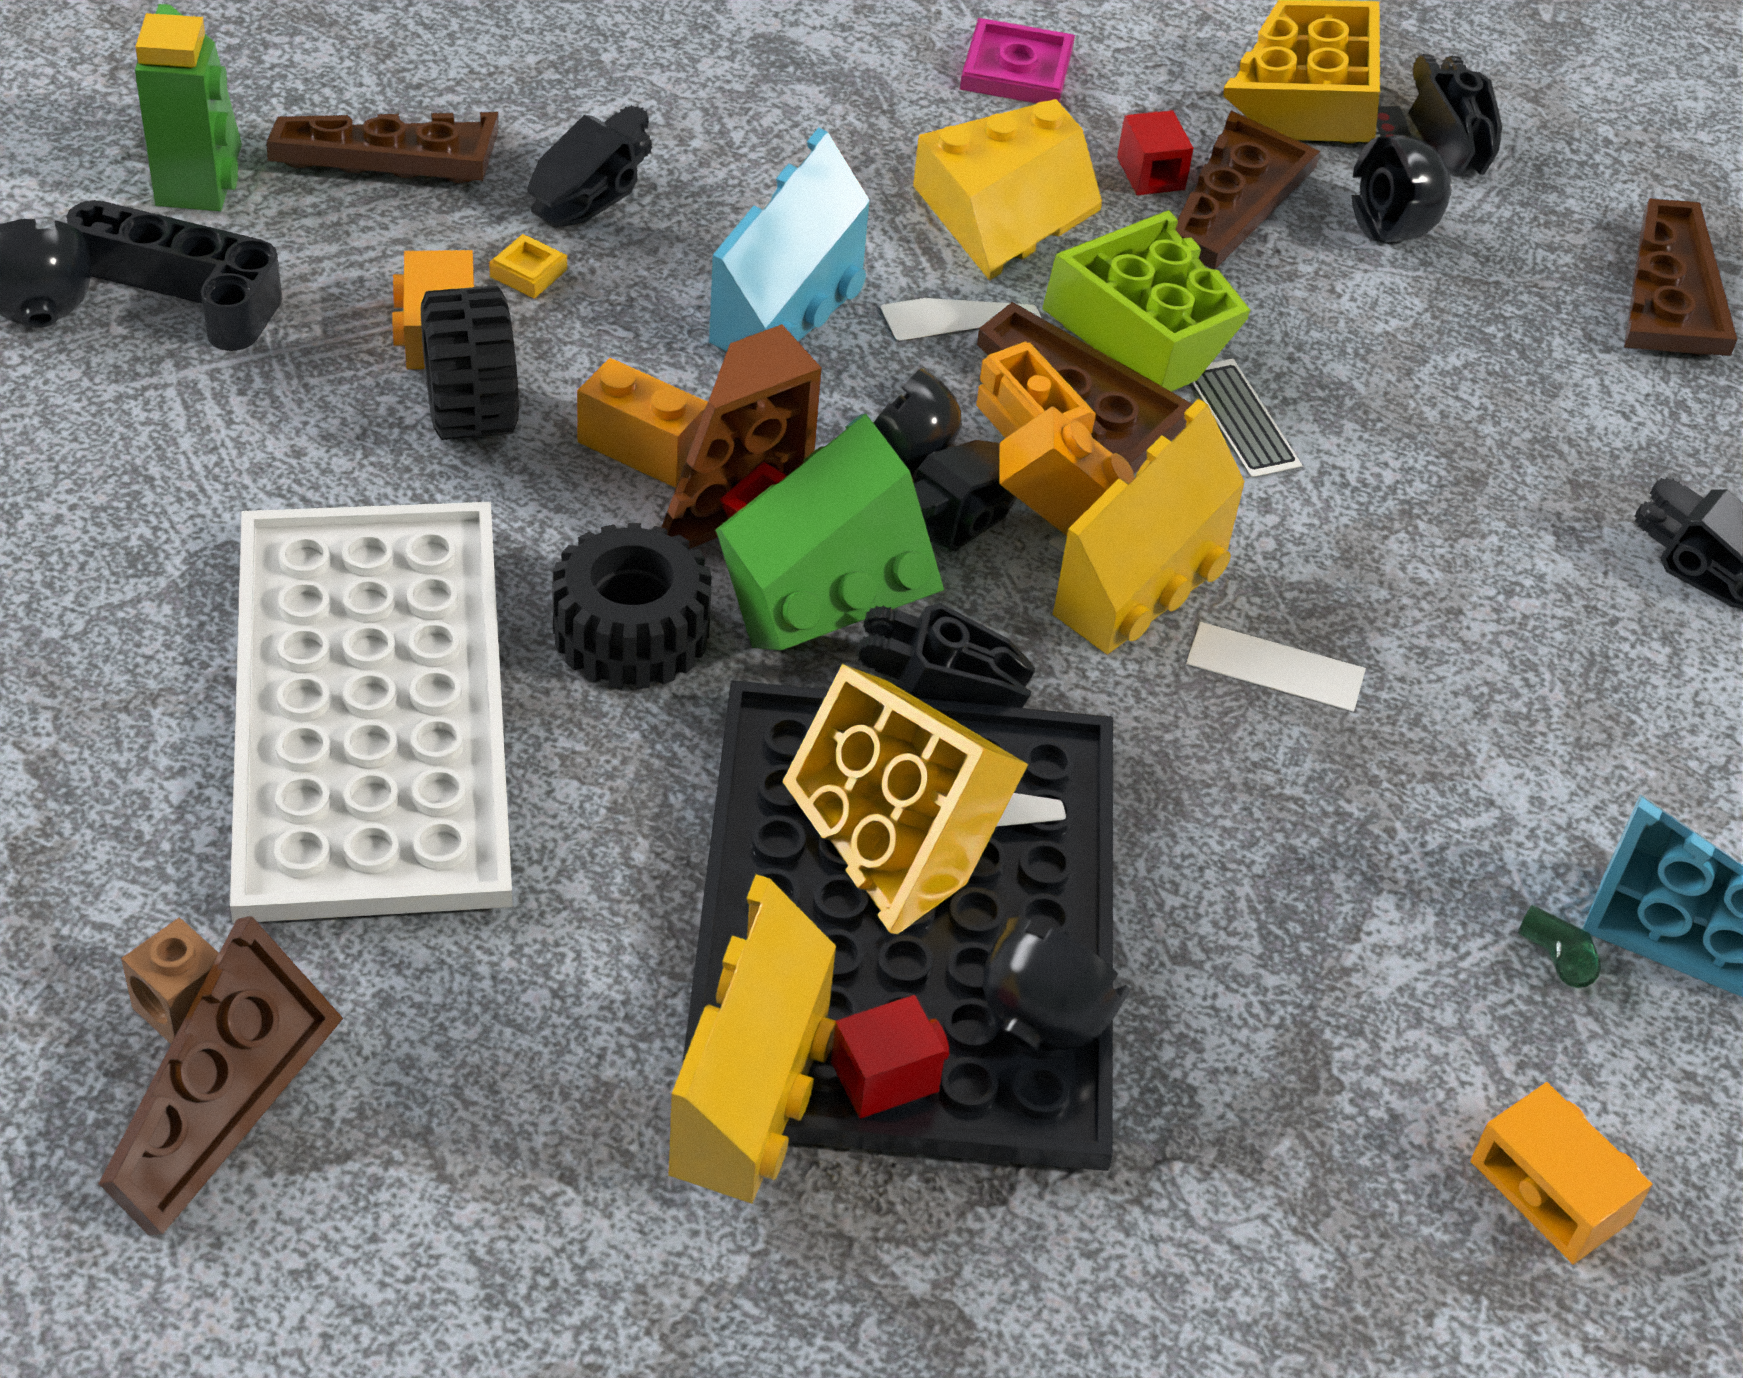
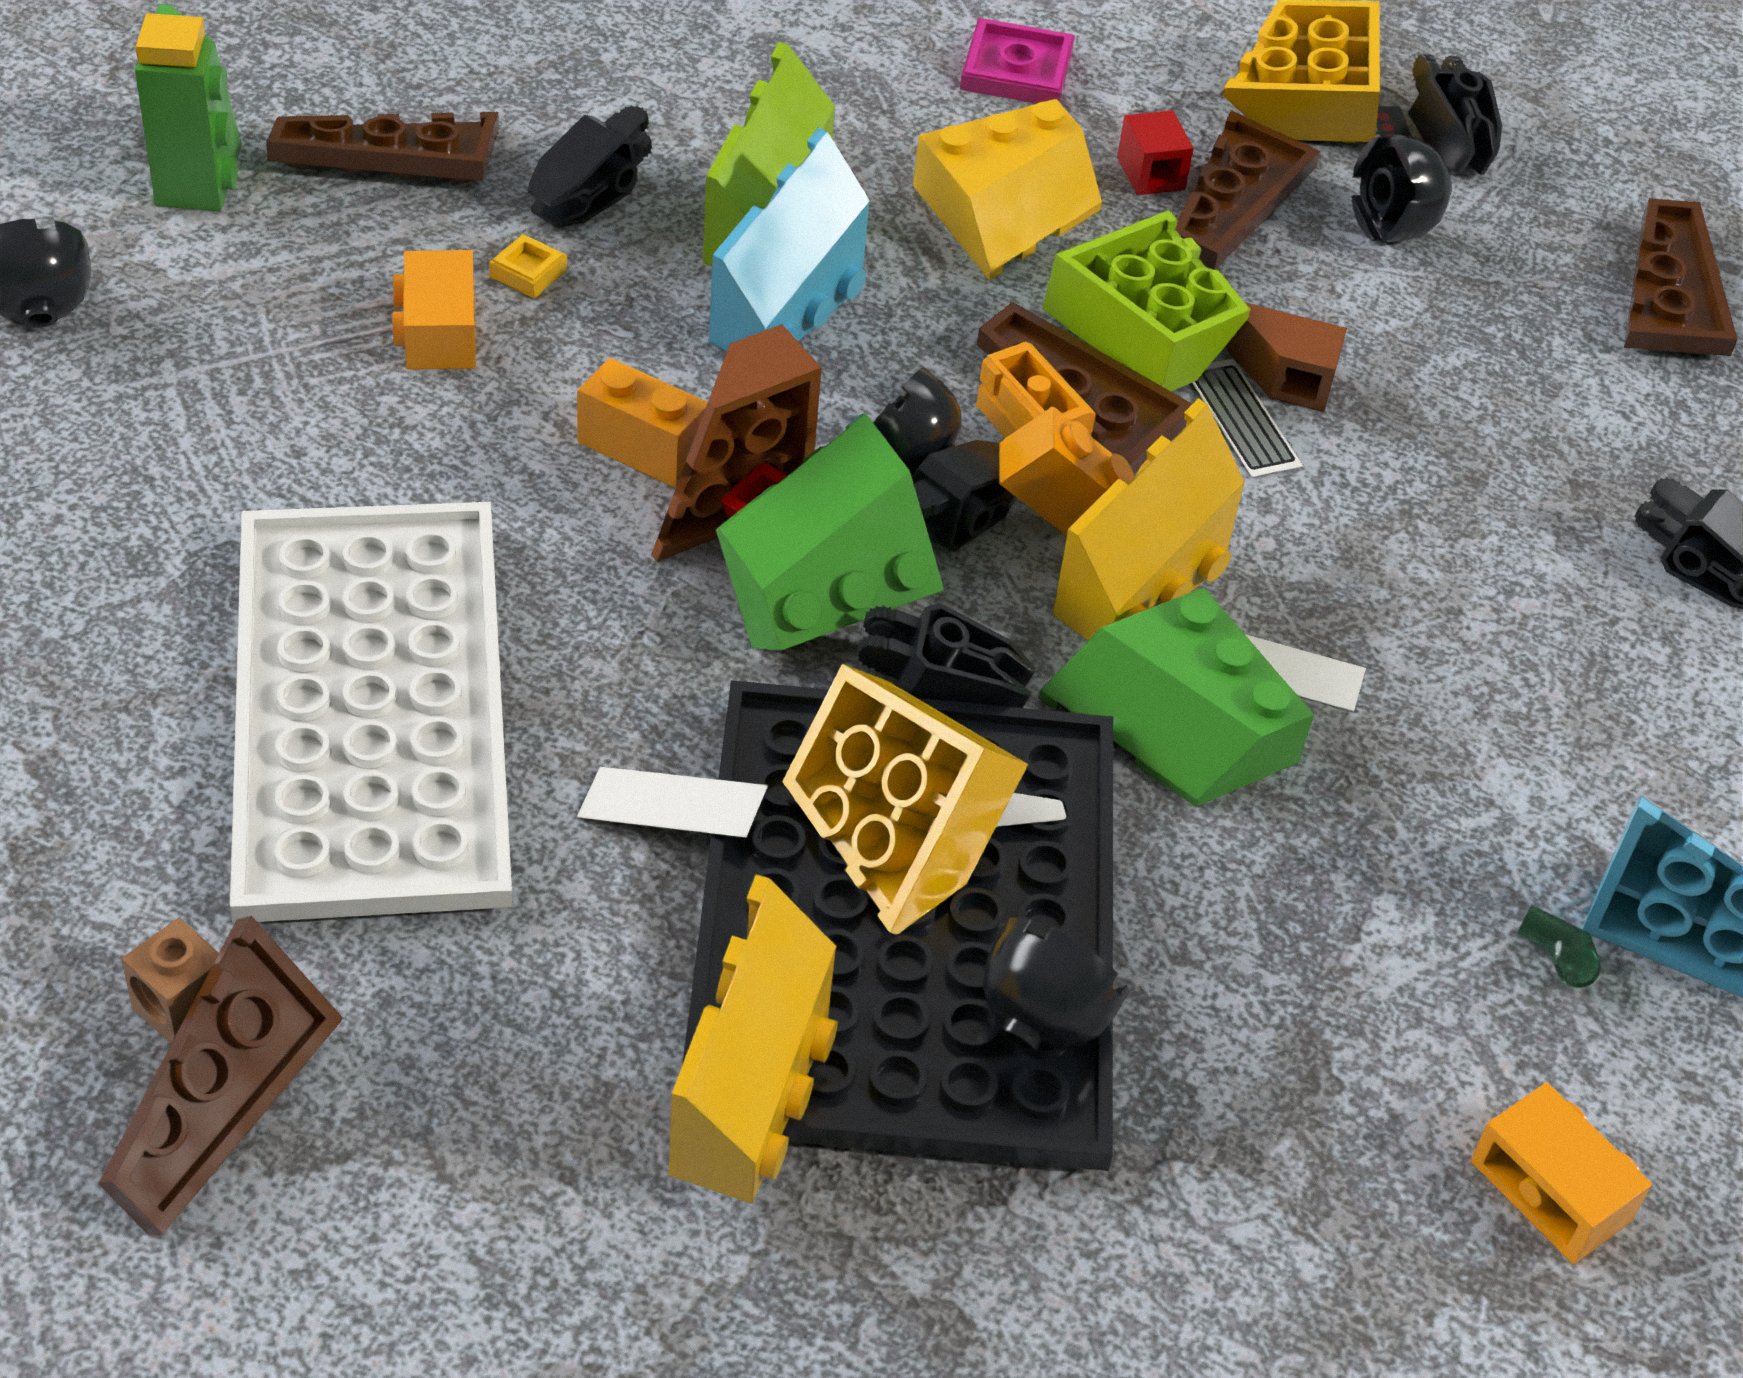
(221, 269): black beam -> none
(470, 362): black tyre -> none
(631, 605): black tyre -> none
(673, 801): none -> white sticker
(753, 156): none -> lime wedge
(889, 1055): red brick -> none
(940, 316): white sticker -> none
(1186, 698): none -> bright green wedge
(1289, 355): none -> dark orange slope

